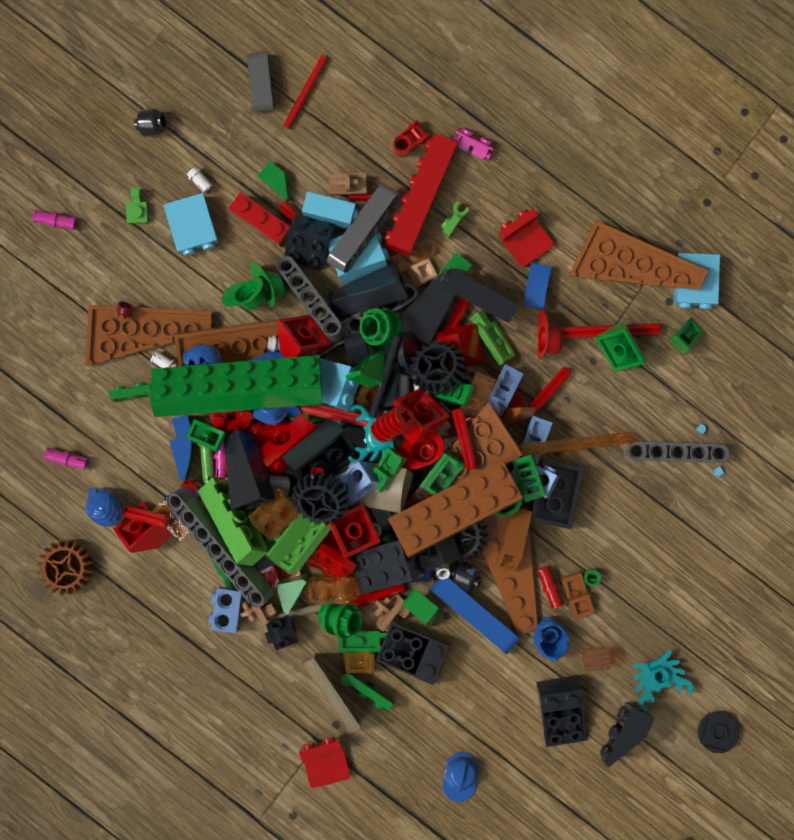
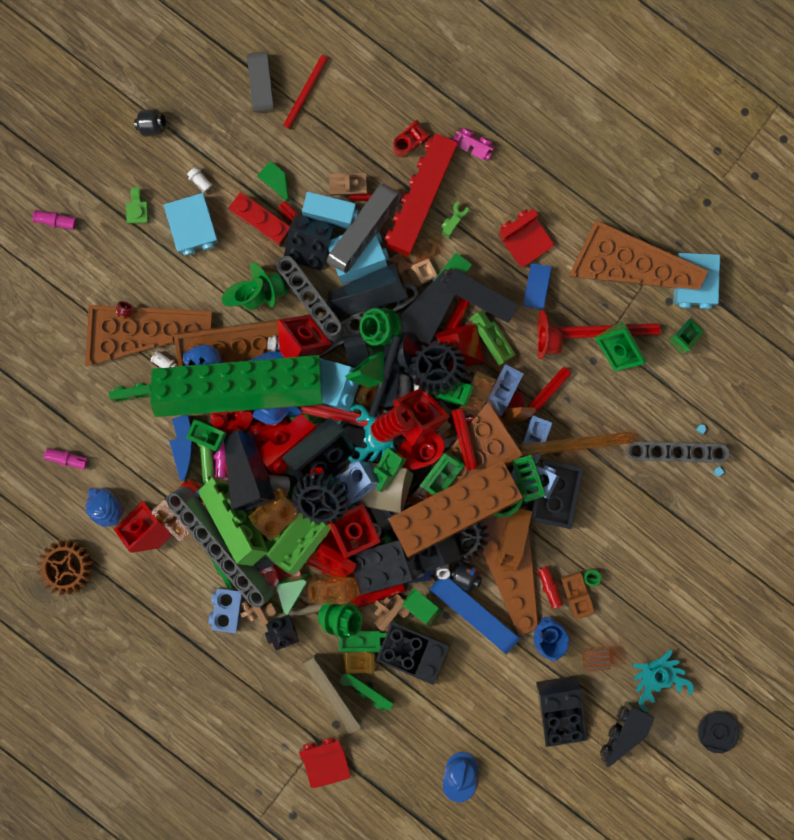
(146, 516): red axle -> none

